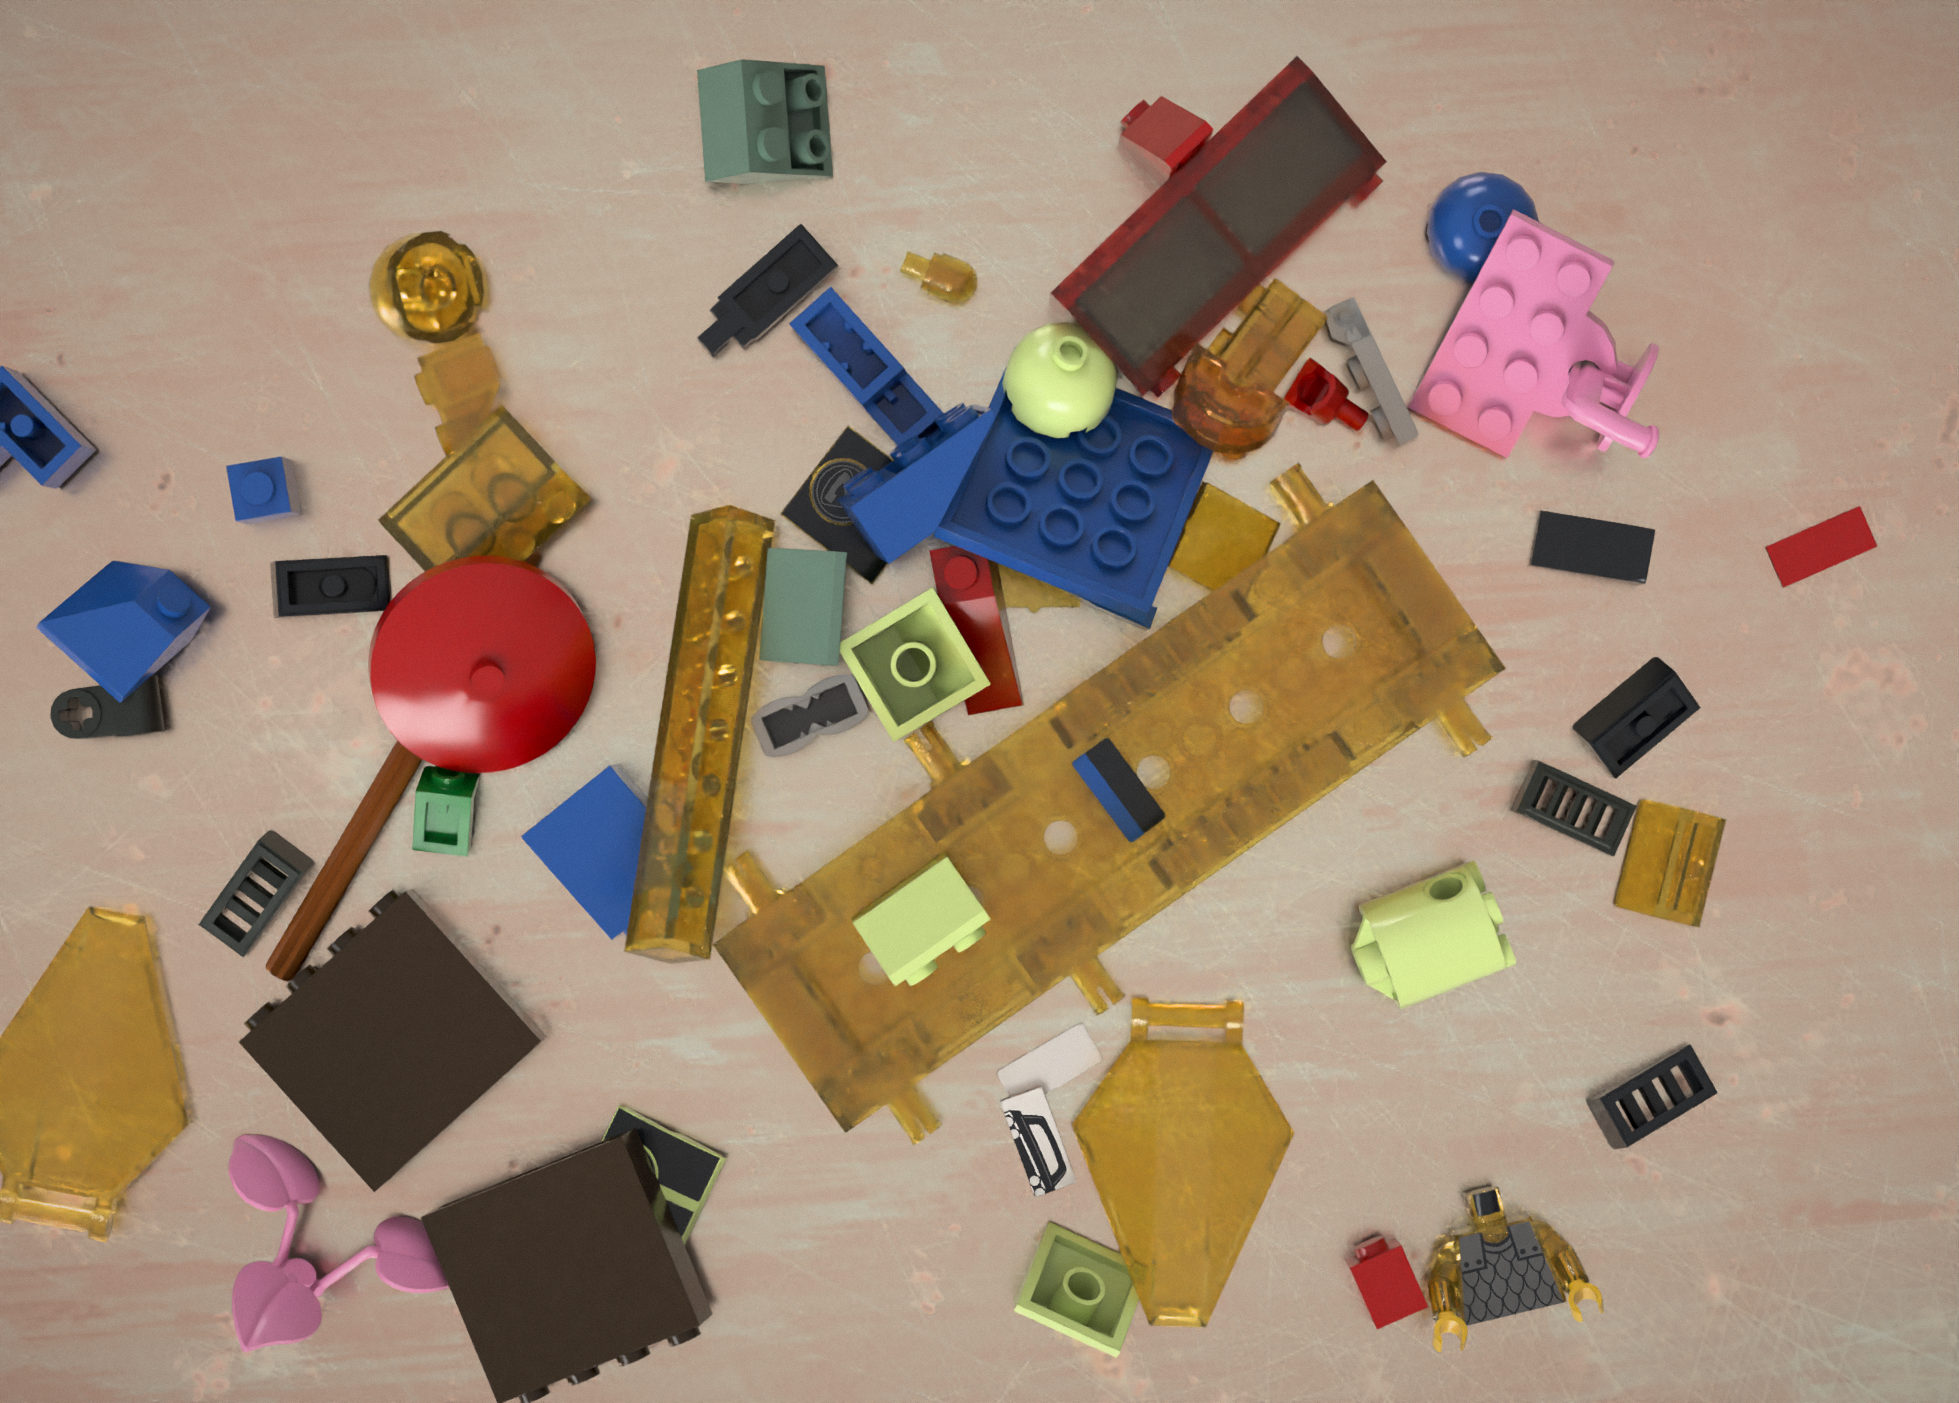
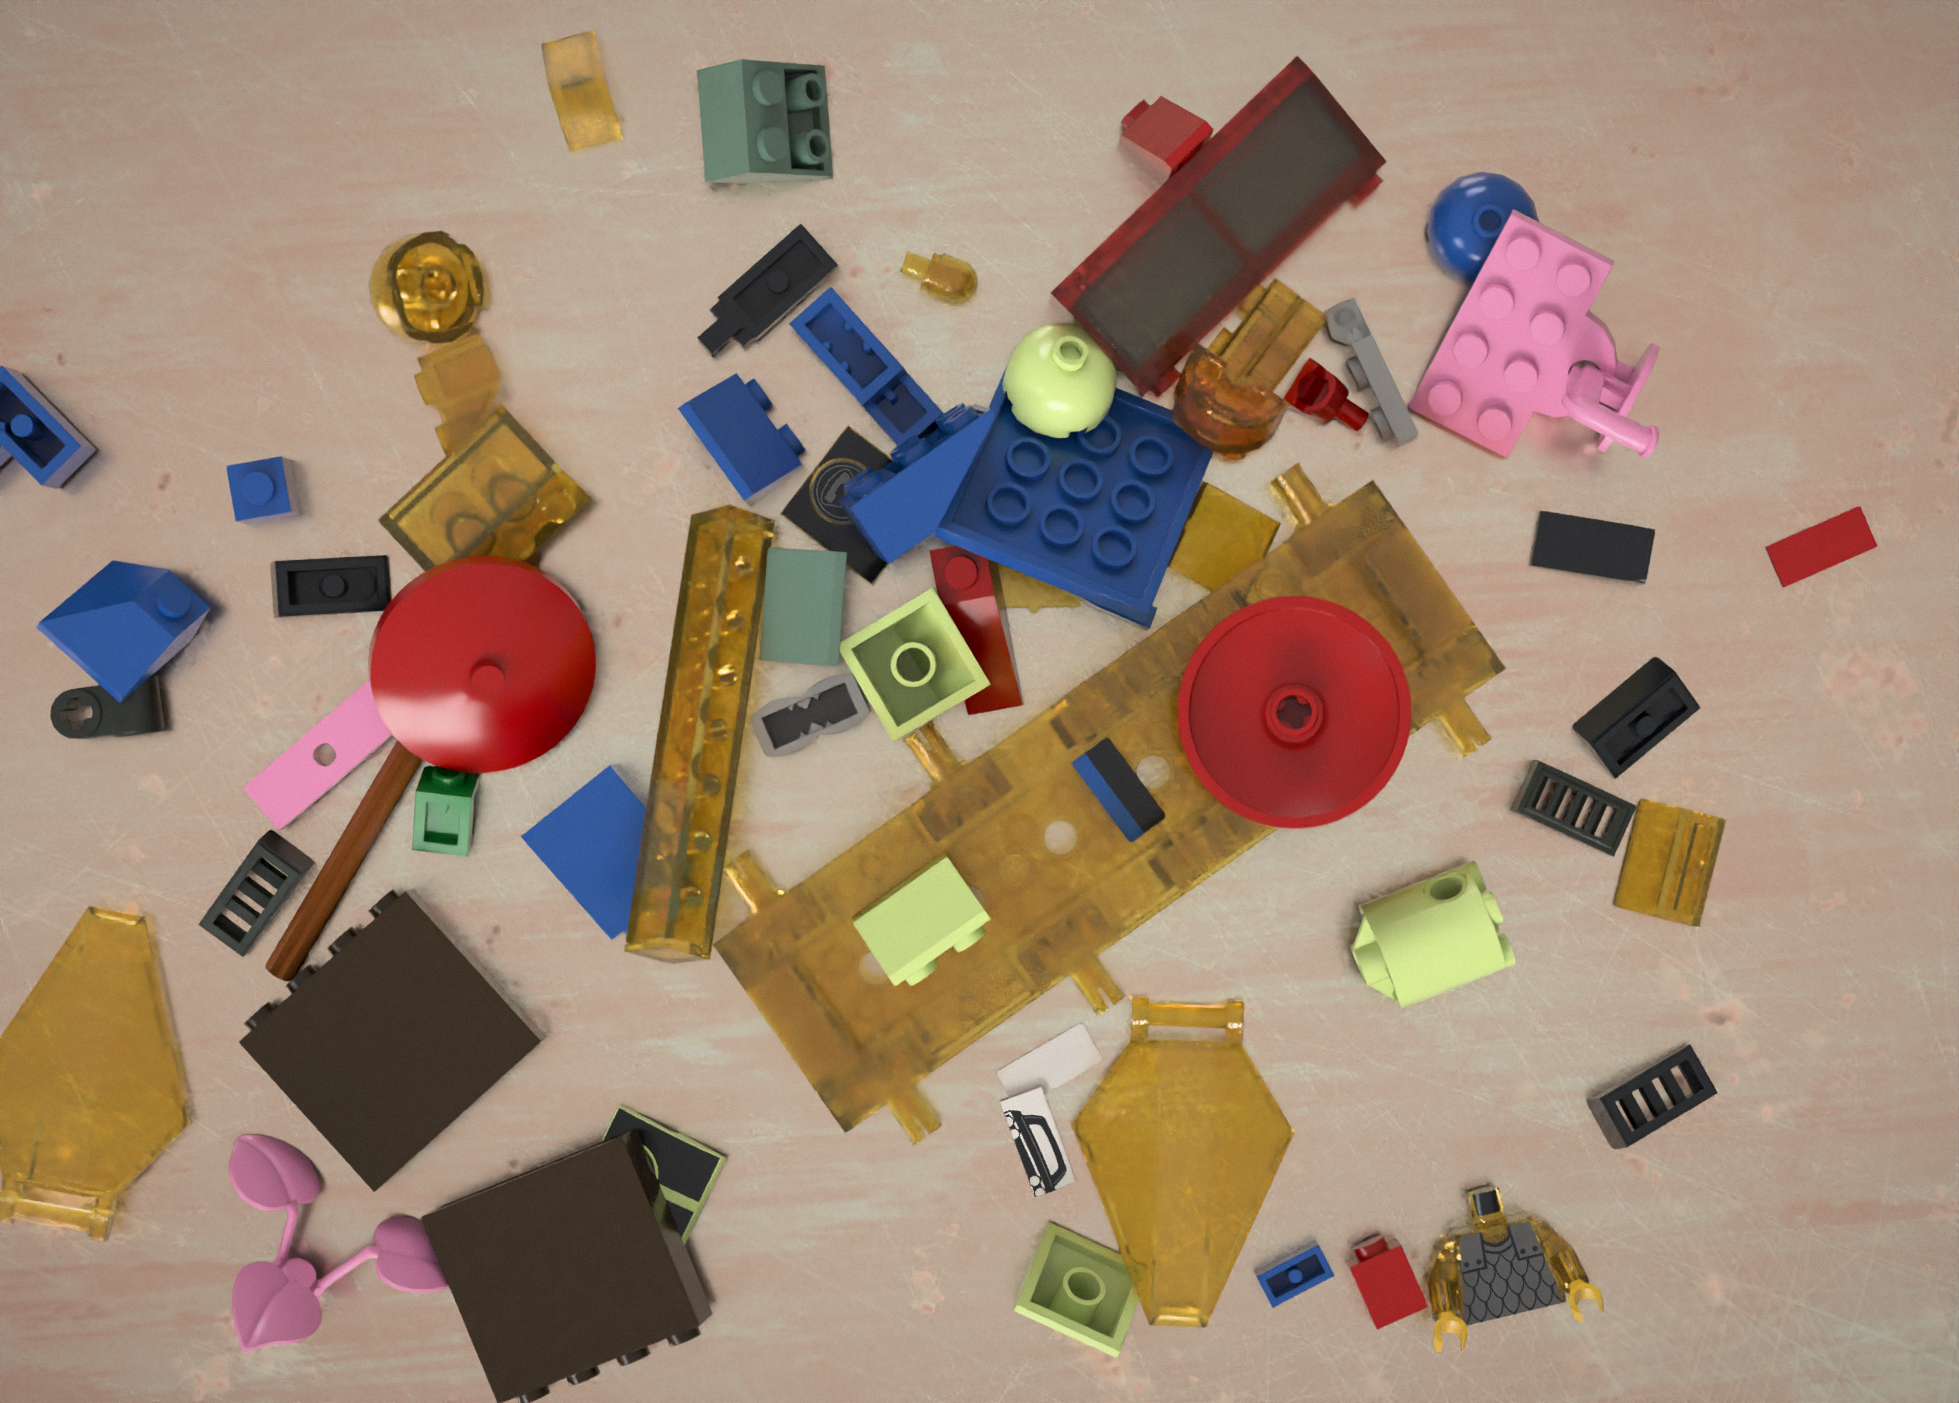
(299, 775): none -> bright pink tile
(581, 91): none -> clear yellow slope
(743, 438): none -> blue slope
(1294, 712): none -> red dish
(1294, 1273): none -> blue piece

